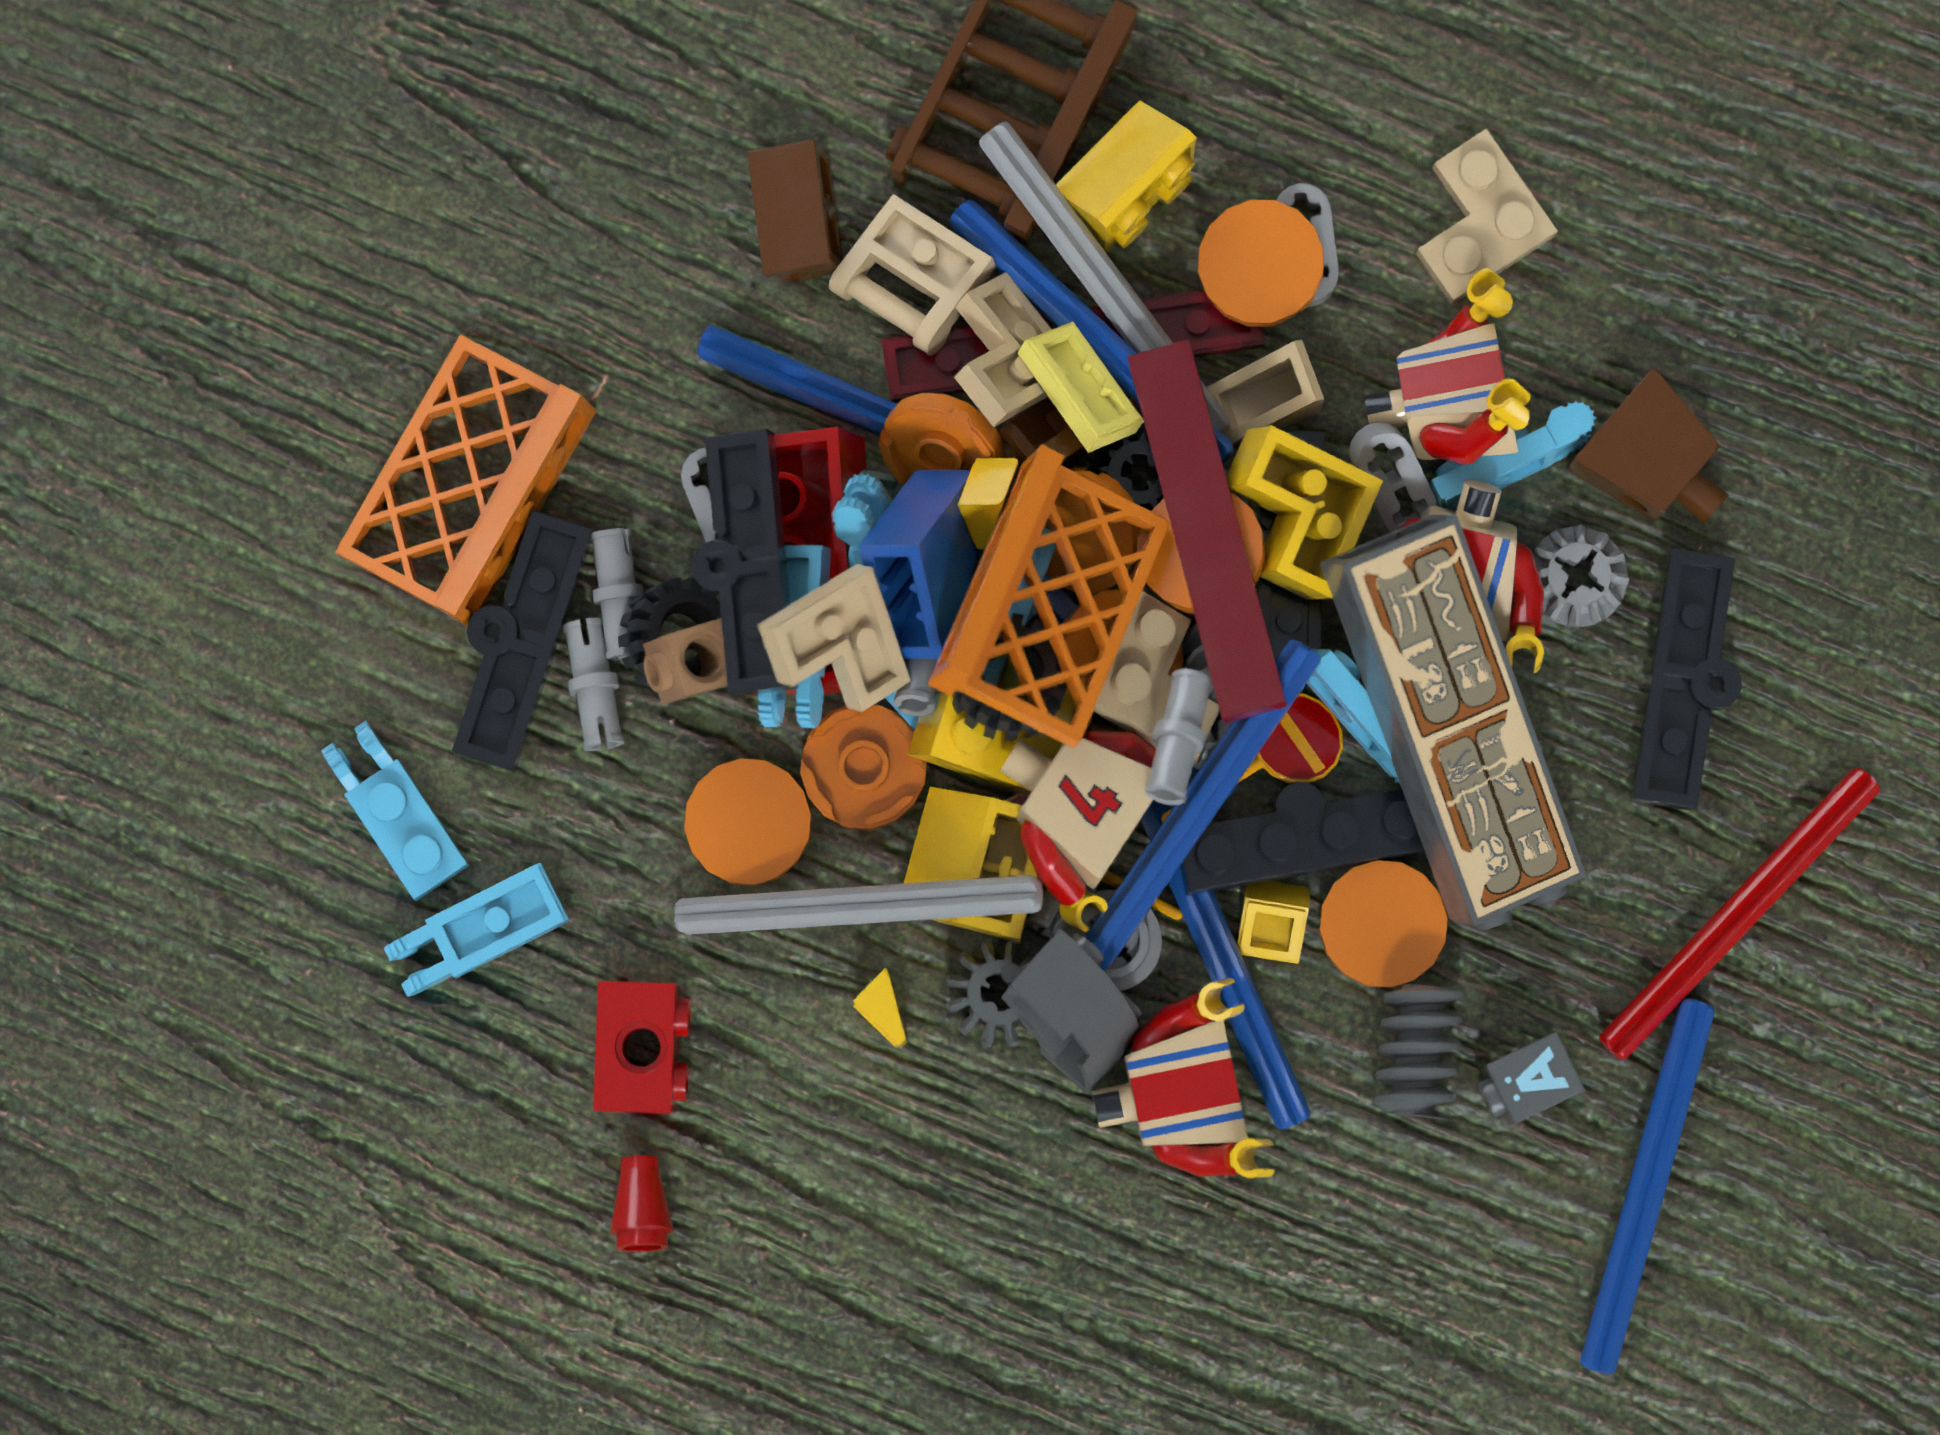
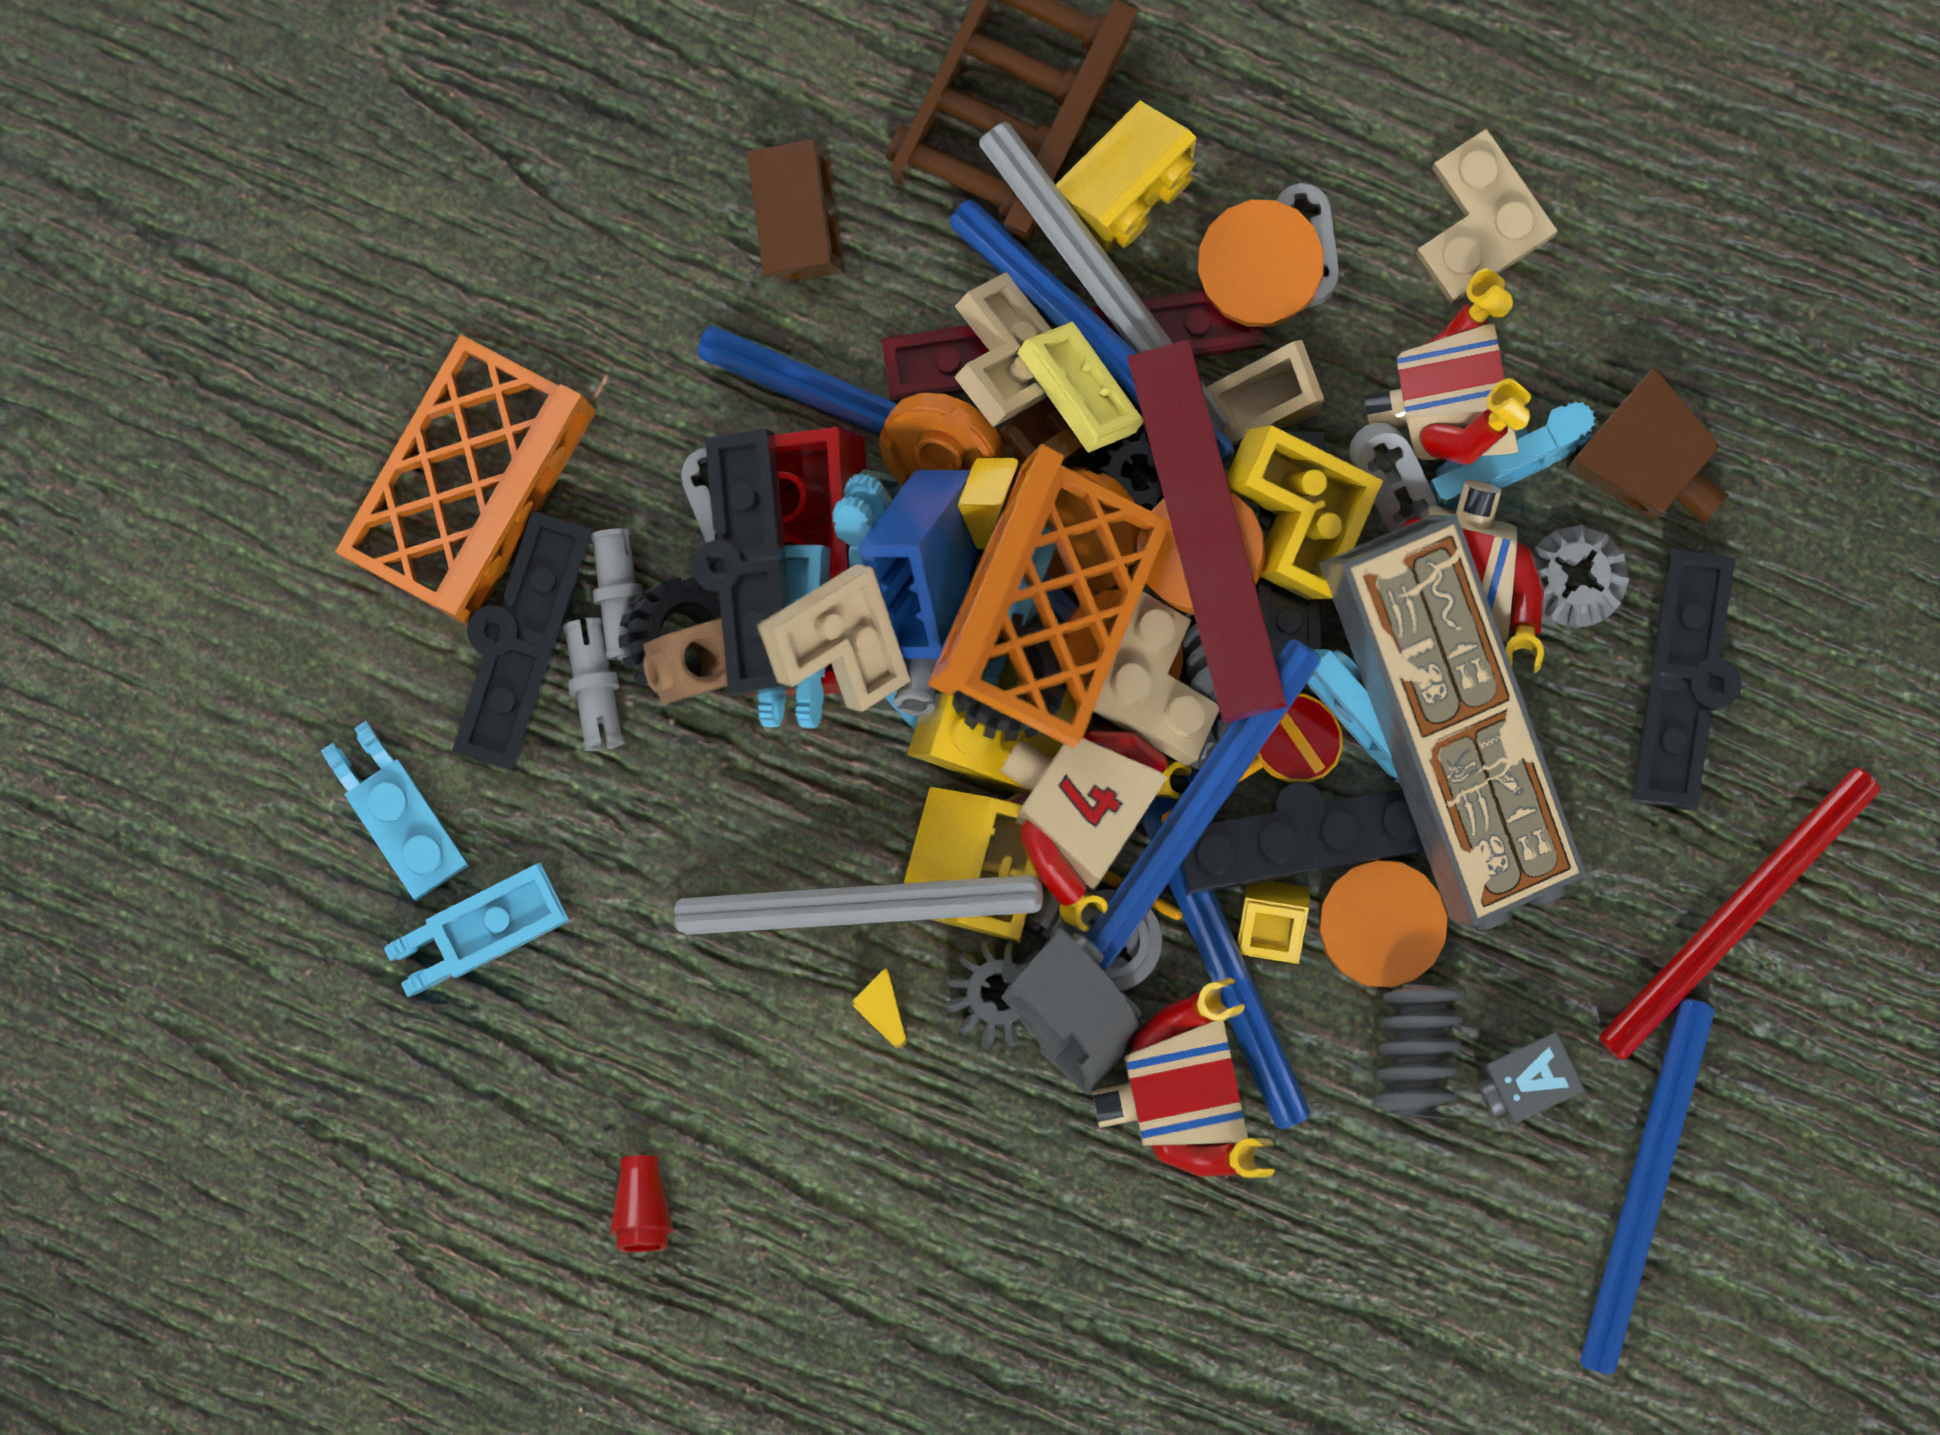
(621, 1012): red brick -> none
(748, 822): orange tile -> none
(860, 768): orange tile -> none
(922, 256): tan plate -> none
(1178, 736): light grey pin -> none

